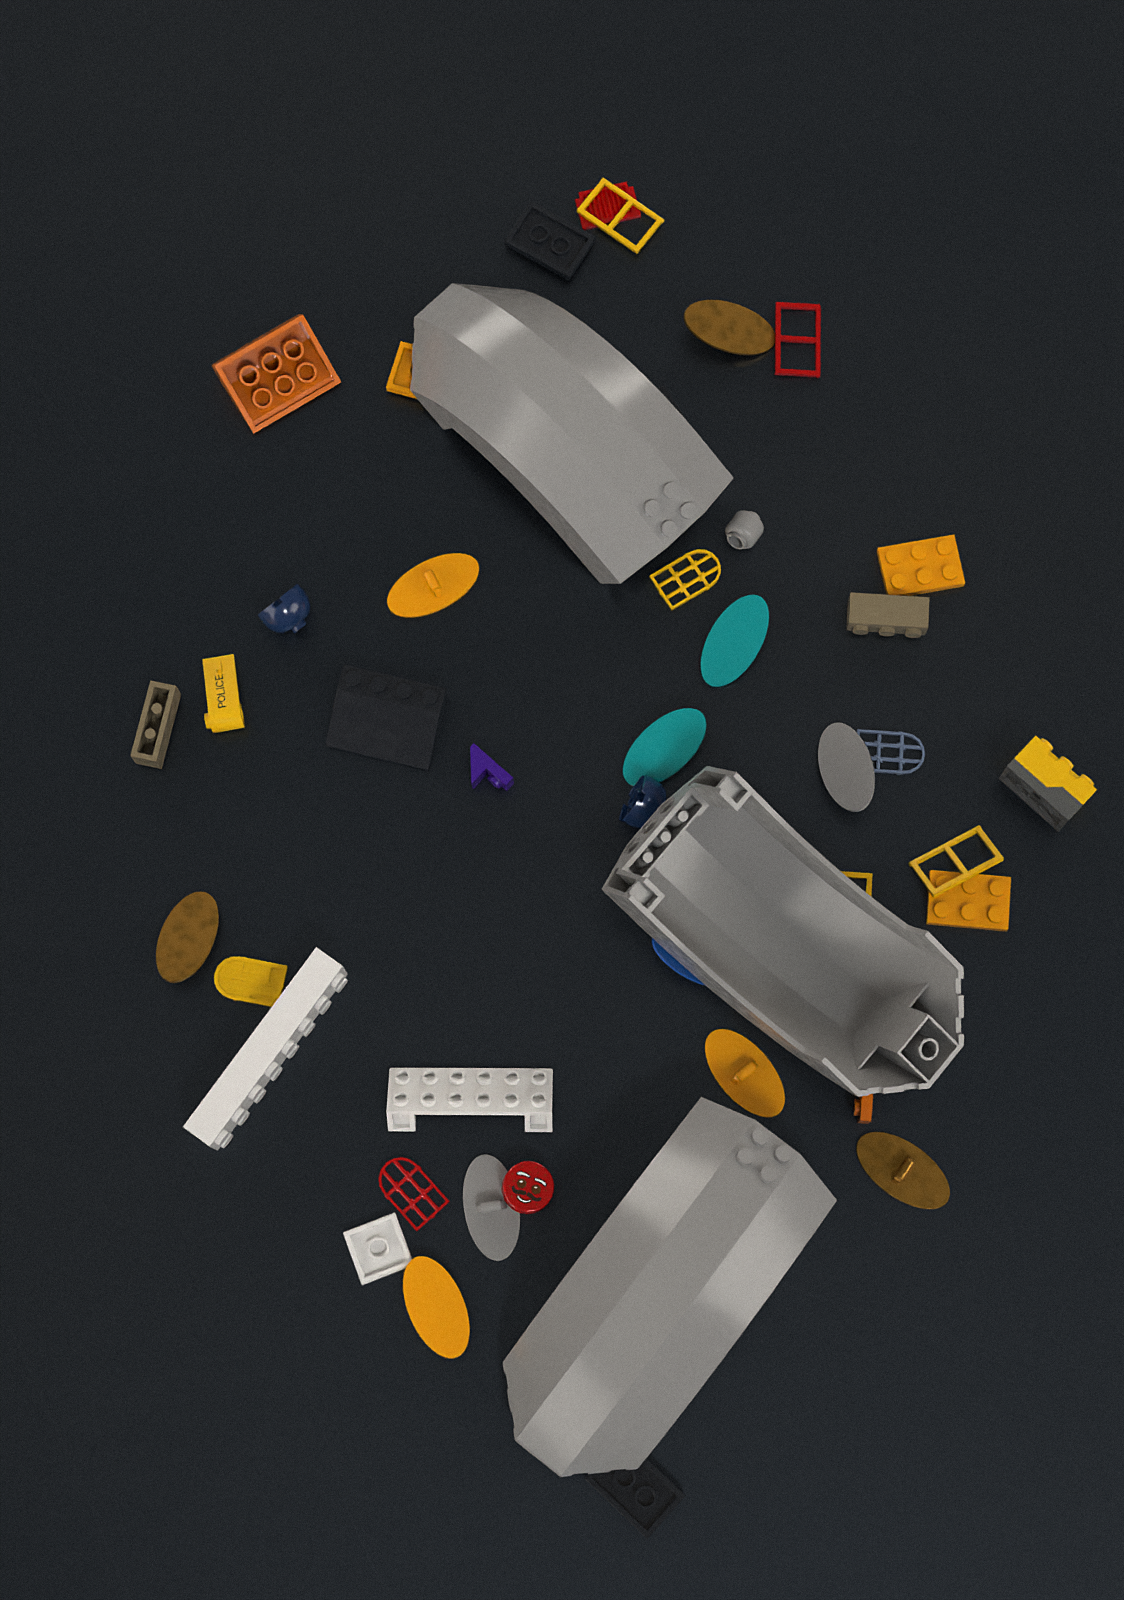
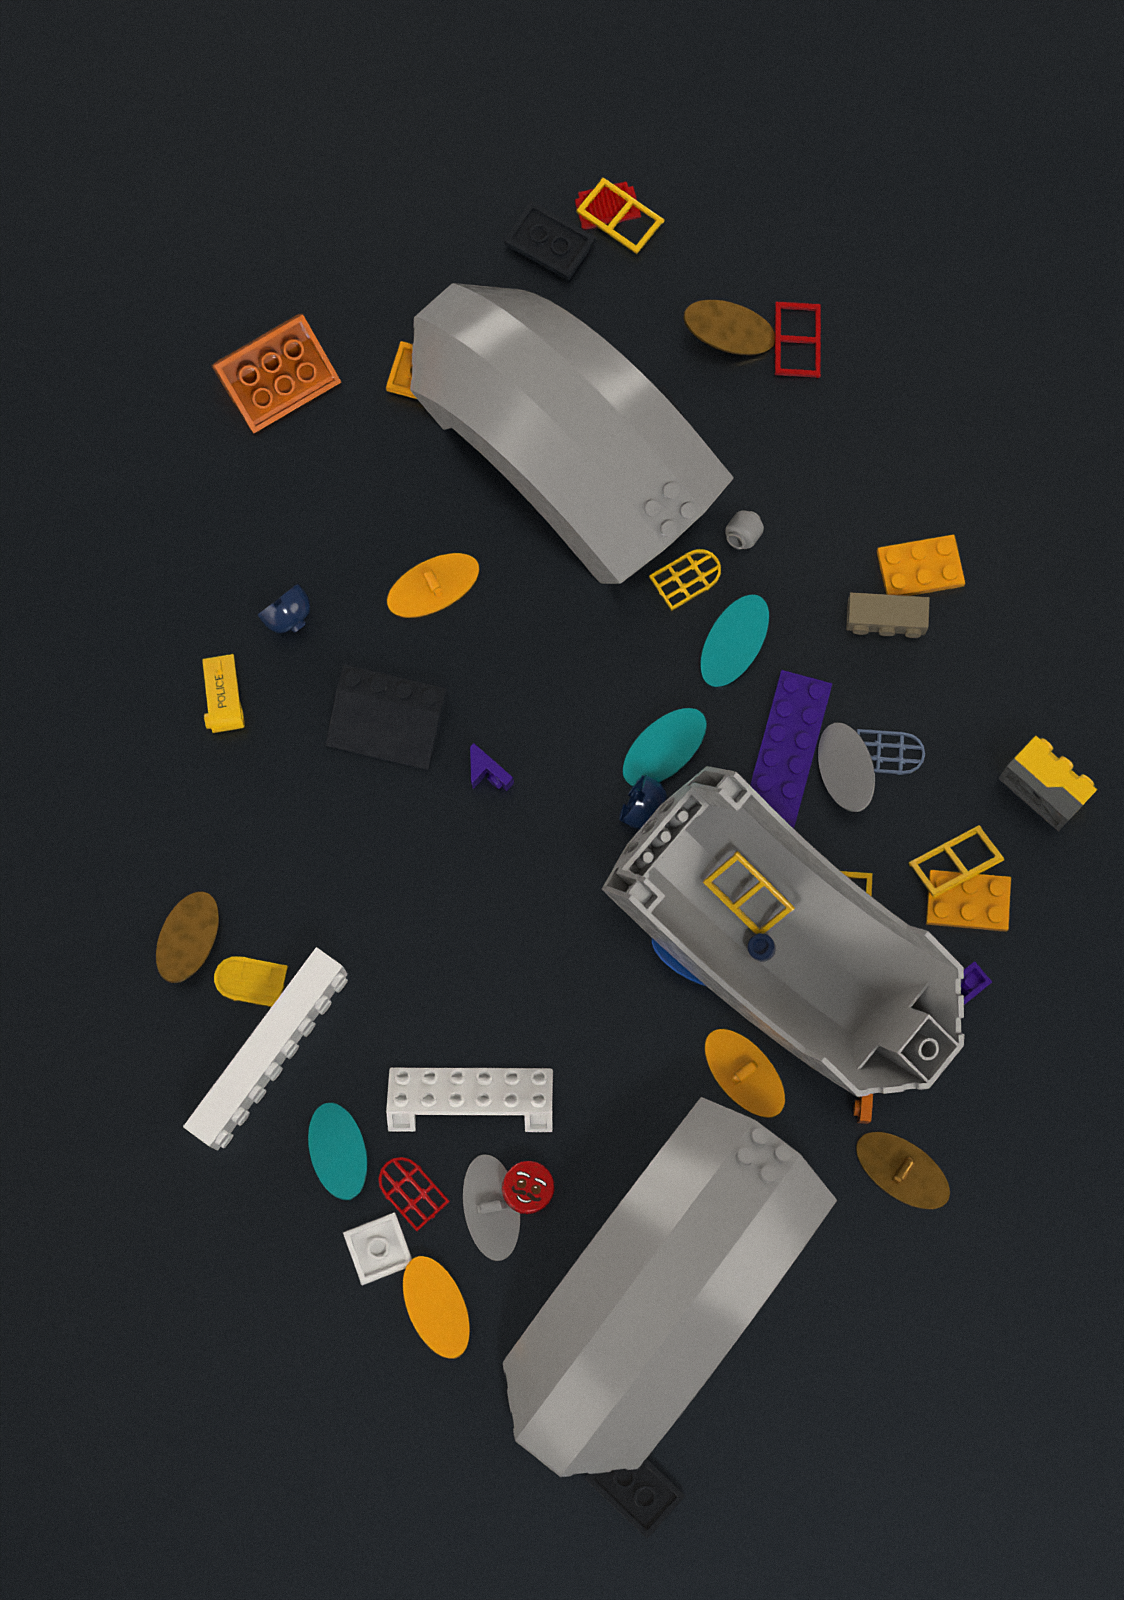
(155, 724): dark tan brick -> none
(337, 1151): none -> teal shield
(734, 906): none -> yellow window
(761, 947): none -> dark blue tile
(790, 742): none -> dark purple plate
(974, 982): none -> dark purple slope

